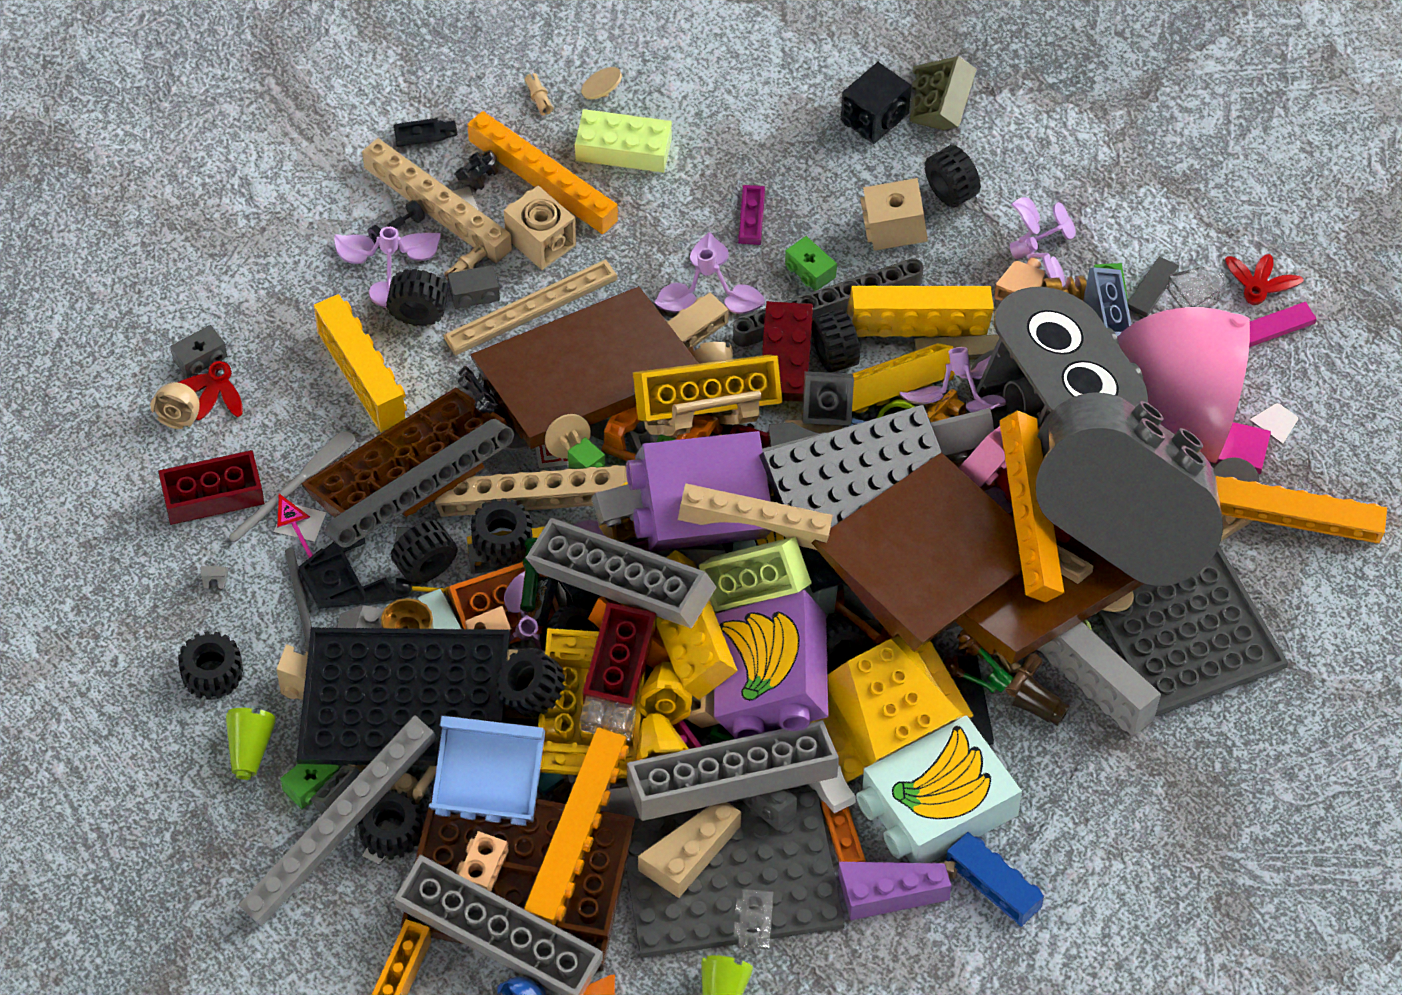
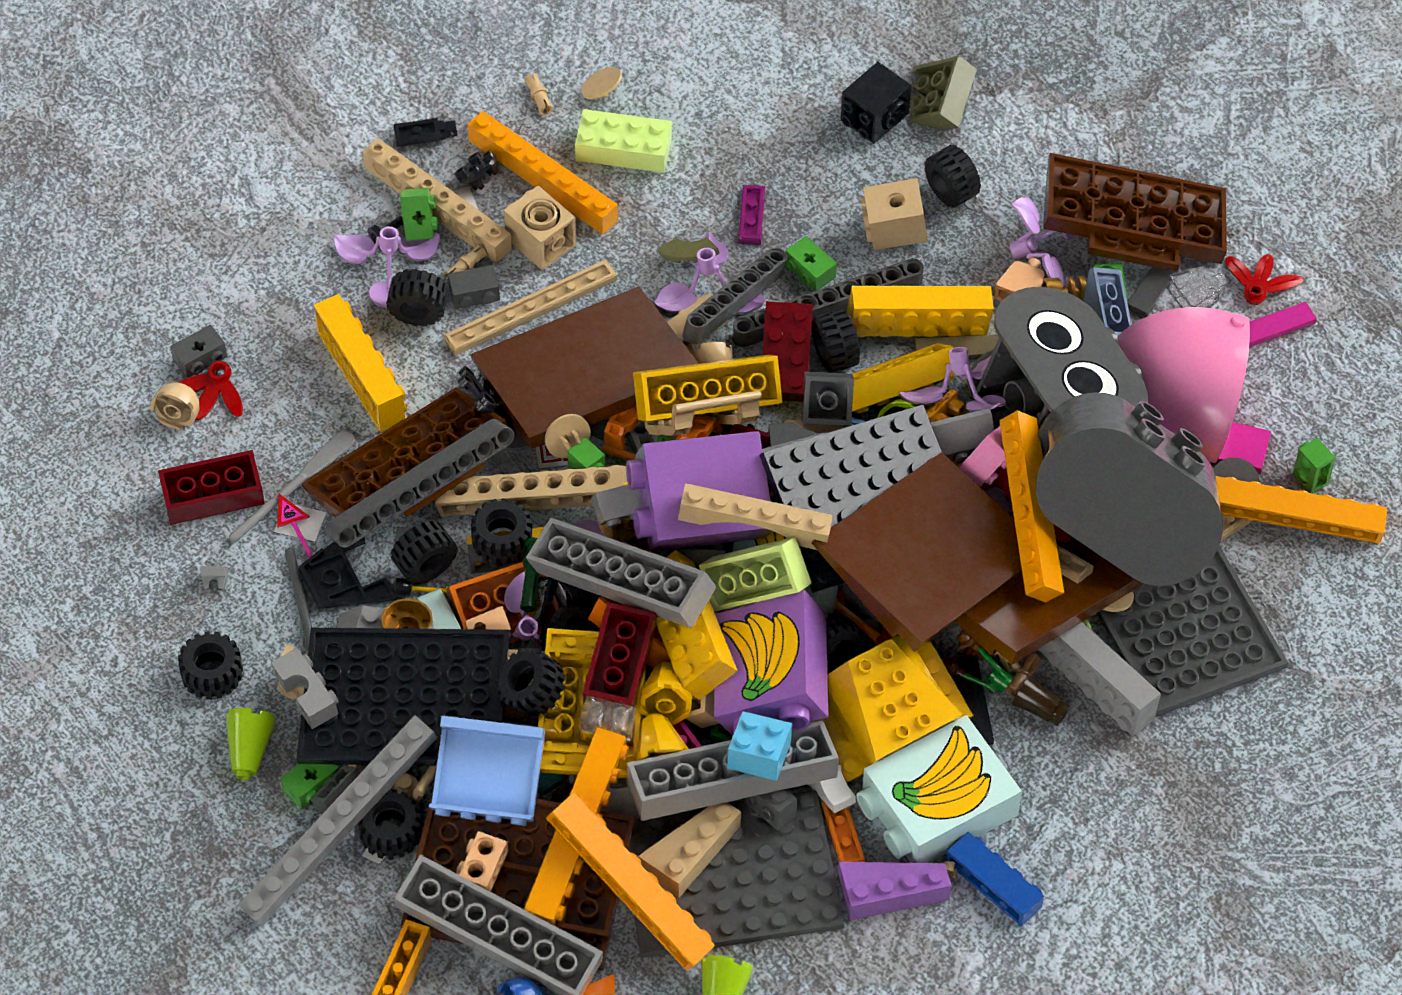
(296, 671): none -> light grey arch
(418, 227): none -> bright green brick
(630, 881): none -> light orange brick
(685, 251): none -> olive tile
(734, 295): none -> dark grey beam
(754, 919): clear brick -> none
(759, 745): none -> medium azure brick
(1135, 213): none -> reddish brown slope
(1277, 420): white sticker -> none
(1313, 465): none -> bright green brick

